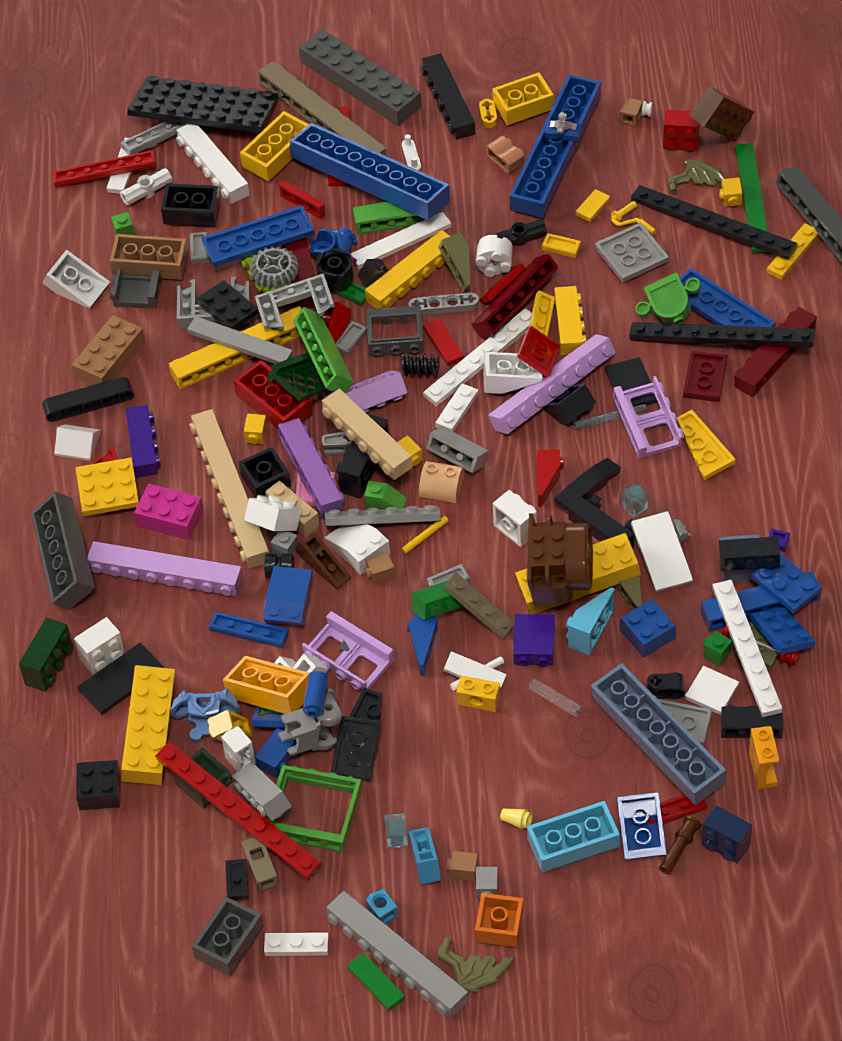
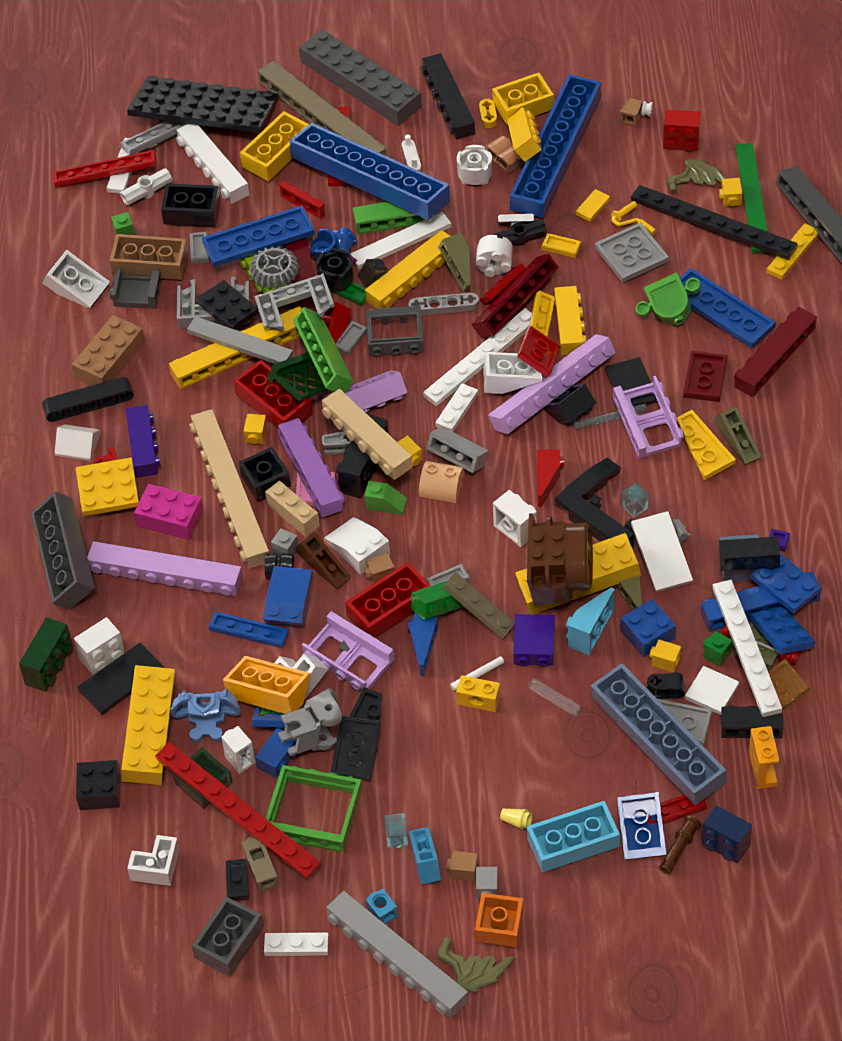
(155, 866): none -> white brick
(228, 720): yellow slope -> none
(261, 792): light grey brick -> none
(273, 513): white brick -> none
(315, 694): blue brick -> none
(376, 982): green tile -> none
(385, 601): none -> red brick
(387, 515): light grey plate -> none
(420, 365): black piece -> none
(424, 535): yellow bar -> none
(443, 342): red tile -> none
(460, 665): white tile -> none
(474, 165): none -> white brick
(514, 218): none -> white plate
(524, 133): none -> yellow brick
(562, 129): piece -> none
(665, 655): none -> yellow brick
(721, 113): reddish brown brick -> none
(722, 334): black plate -> none
(737, 435): none -> olive slope
(787, 683): none -> clear yellow tile

